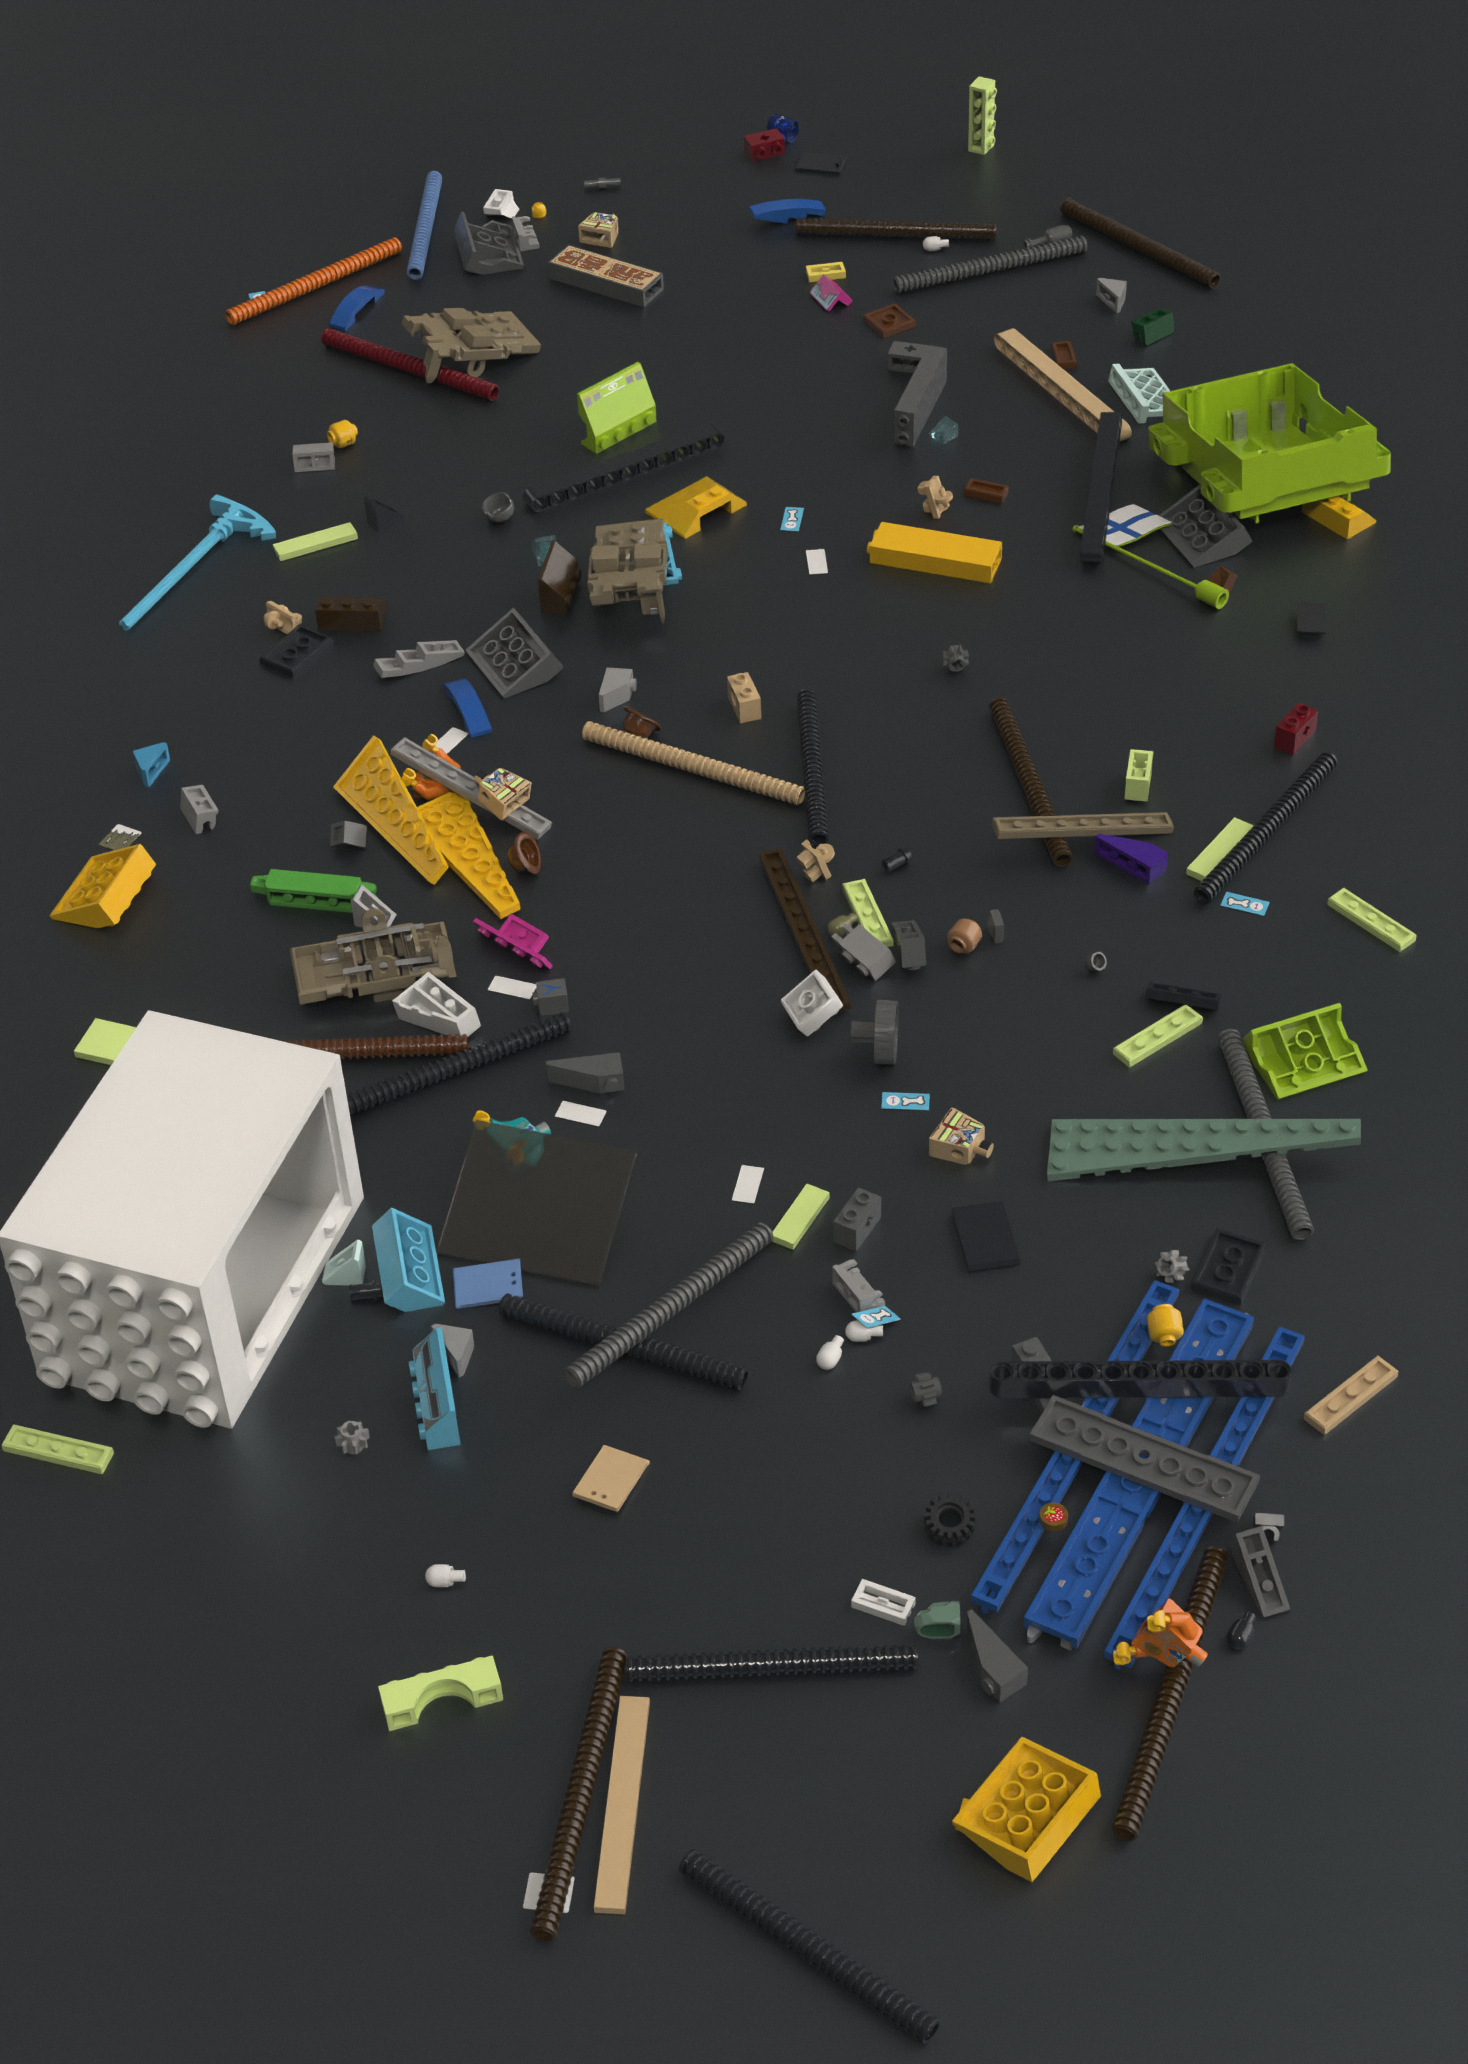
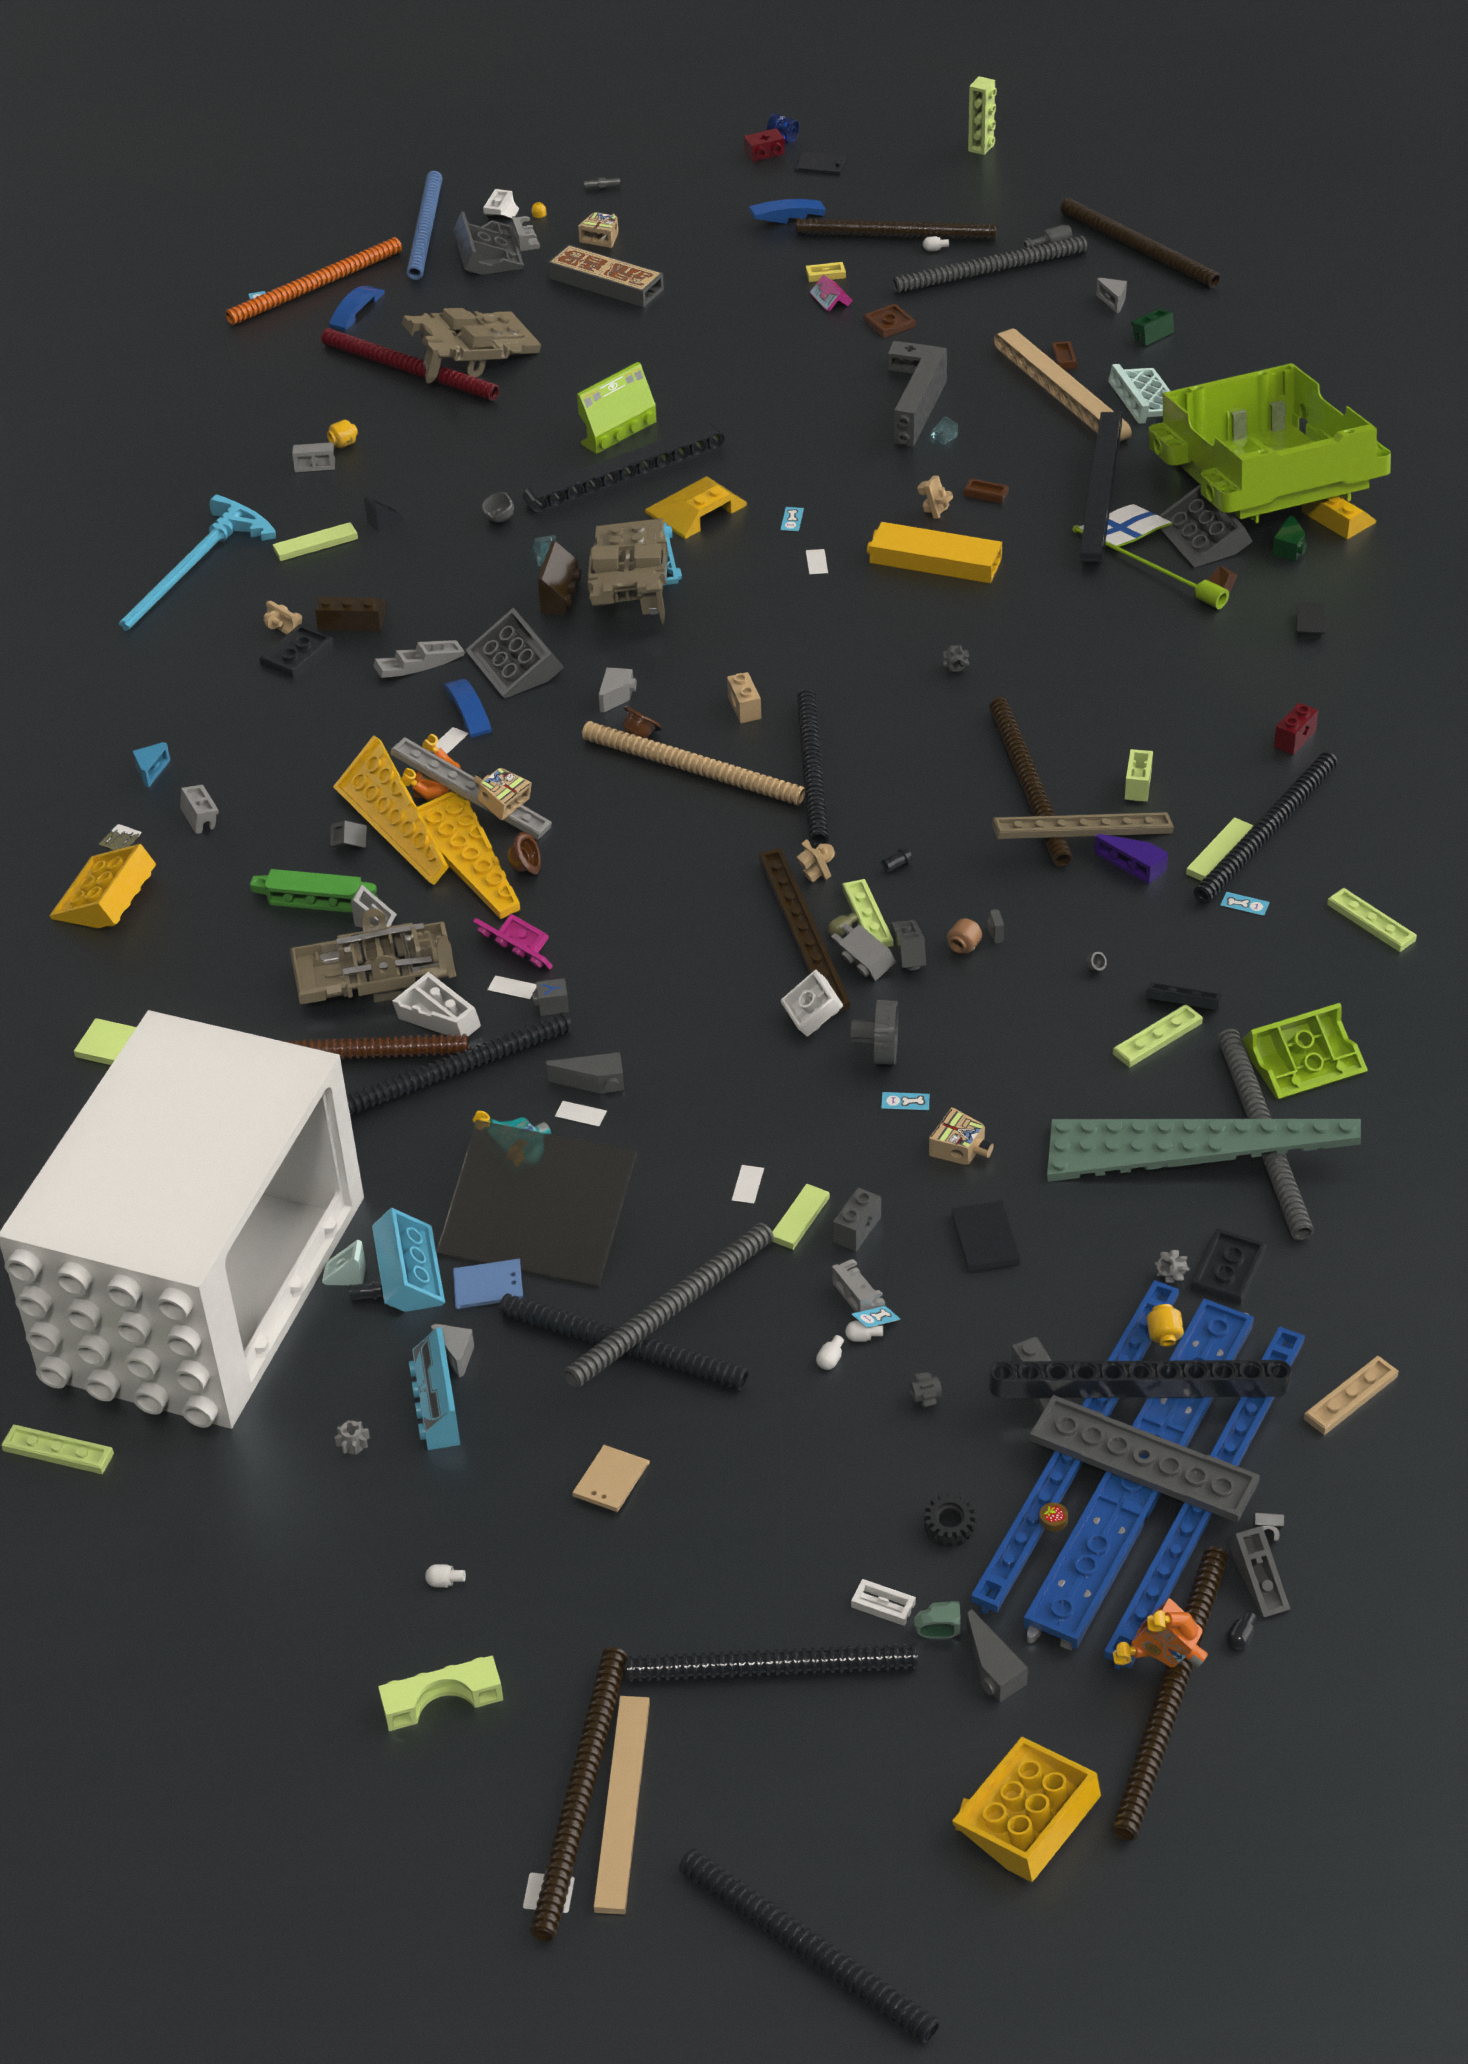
(1289, 540): none -> dark green slope

